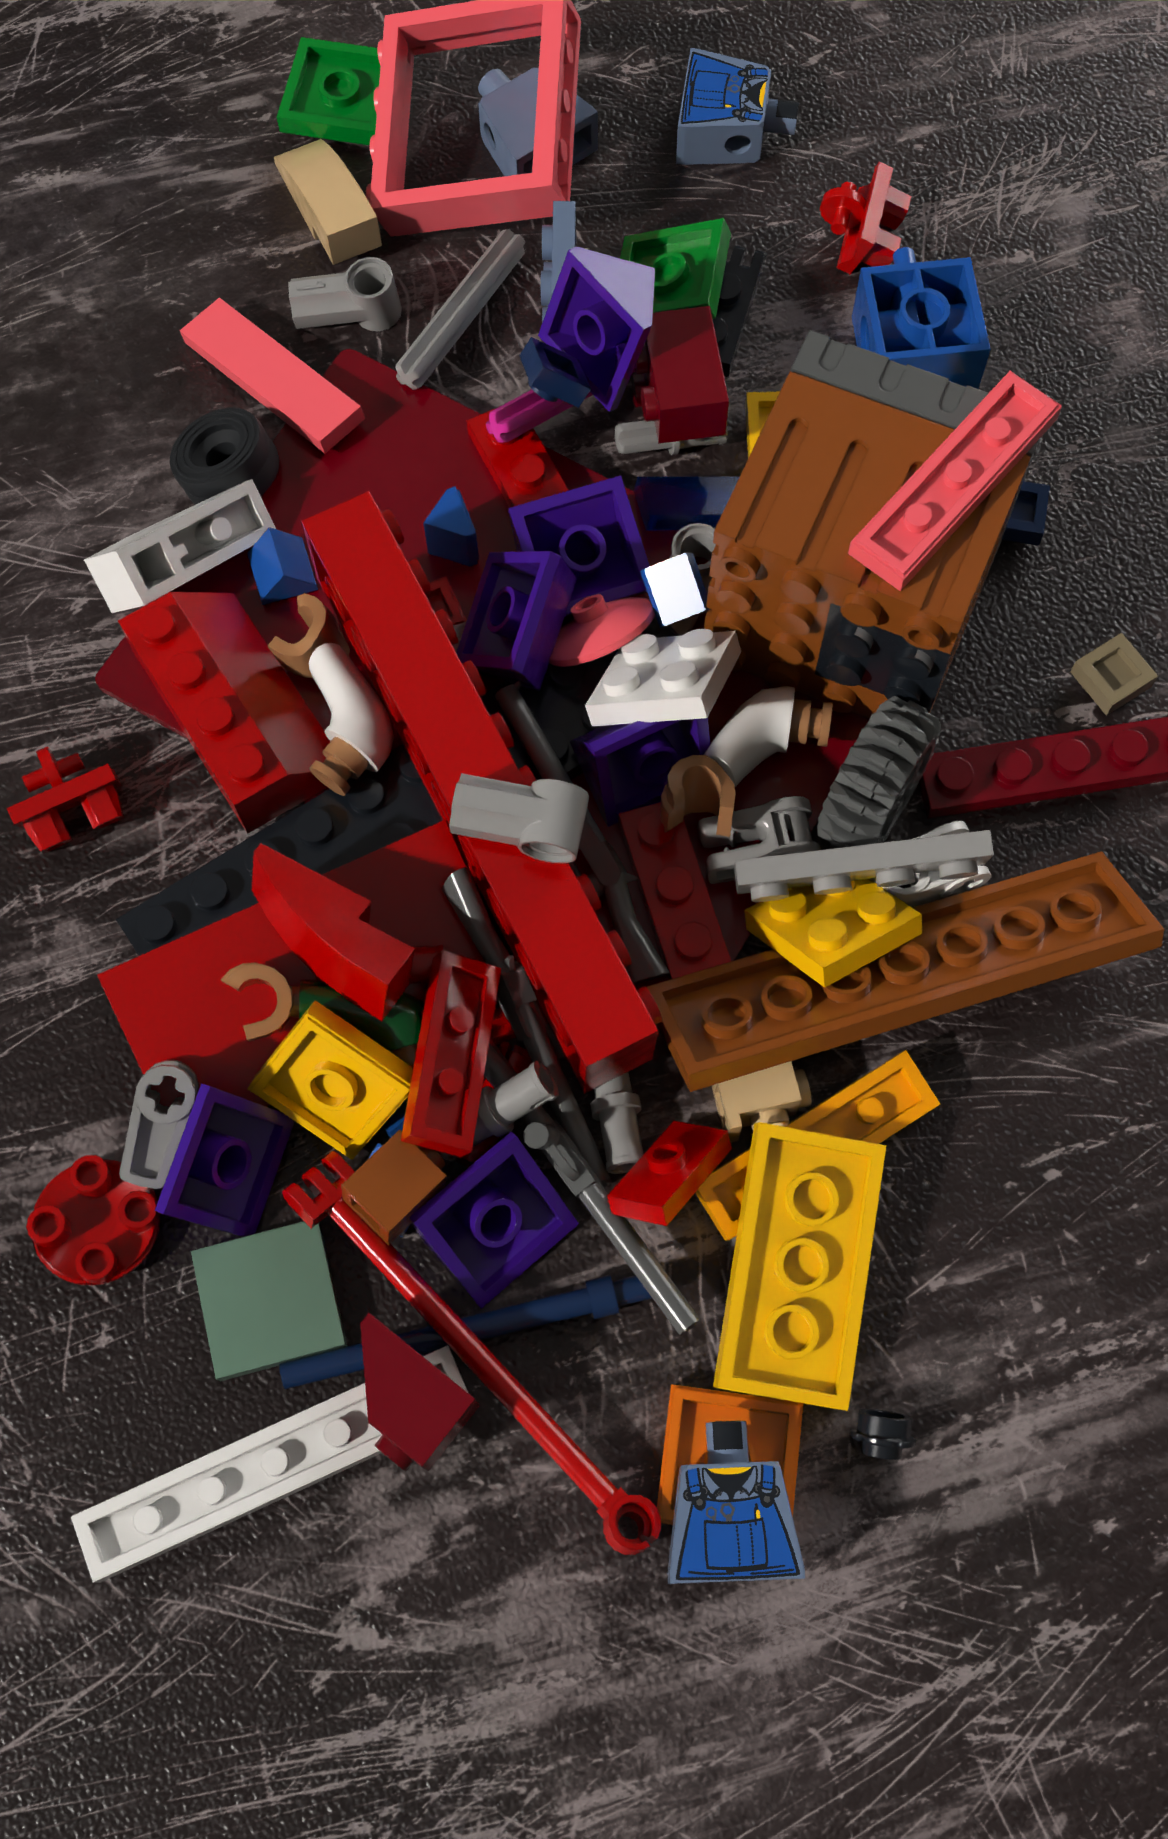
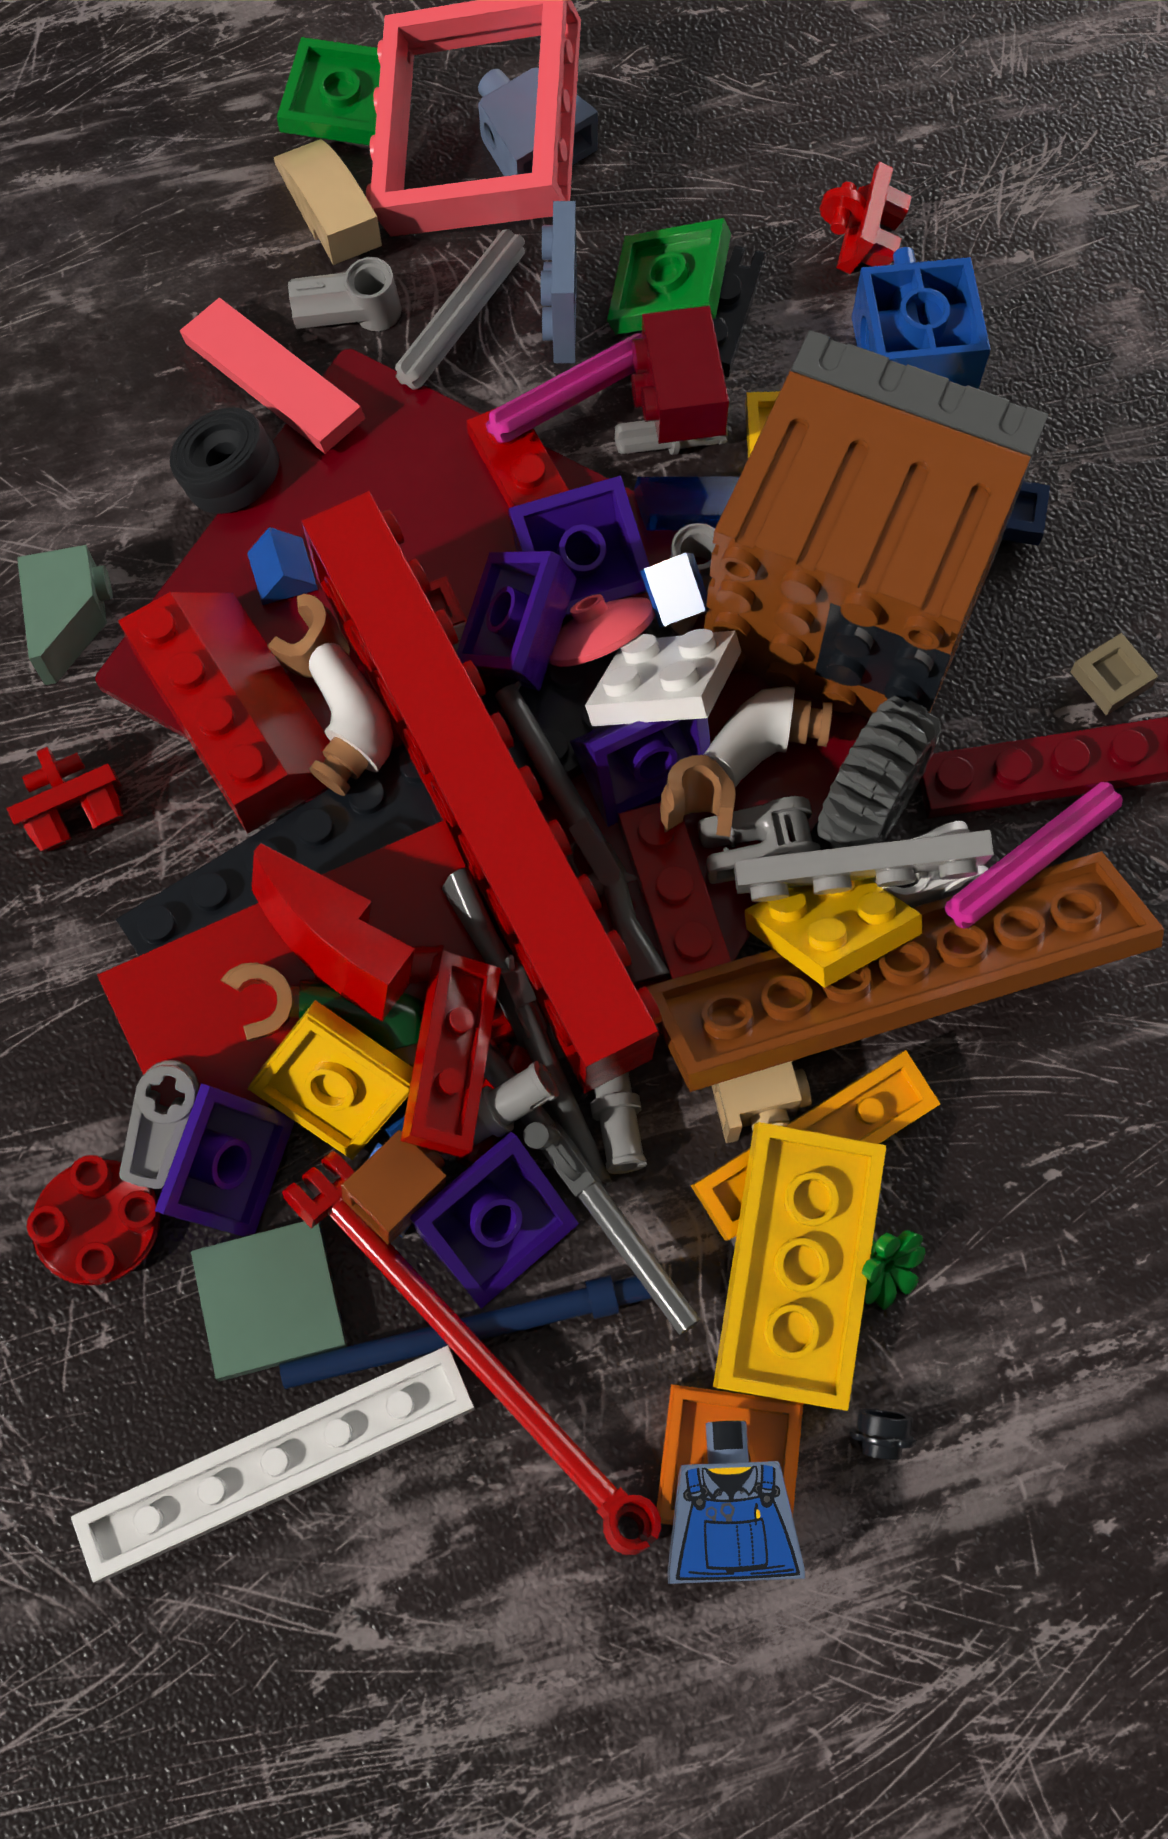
(61, 607): none -> sand green slope
(179, 547): white slope -> none
(409, 1399): dark red slope -> none
(451, 530): blue slope -> none
(537, 818): light grey piece -> none
(554, 373): dark blue plate -> none
(601, 318): dark purple slope -> none
(669, 1173): red plate -> none
(728, 110): torso -> none
(890, 1267): none -> green plant
(954, 480): coral tile -> none
(1033, 855): none -> dark pink axle

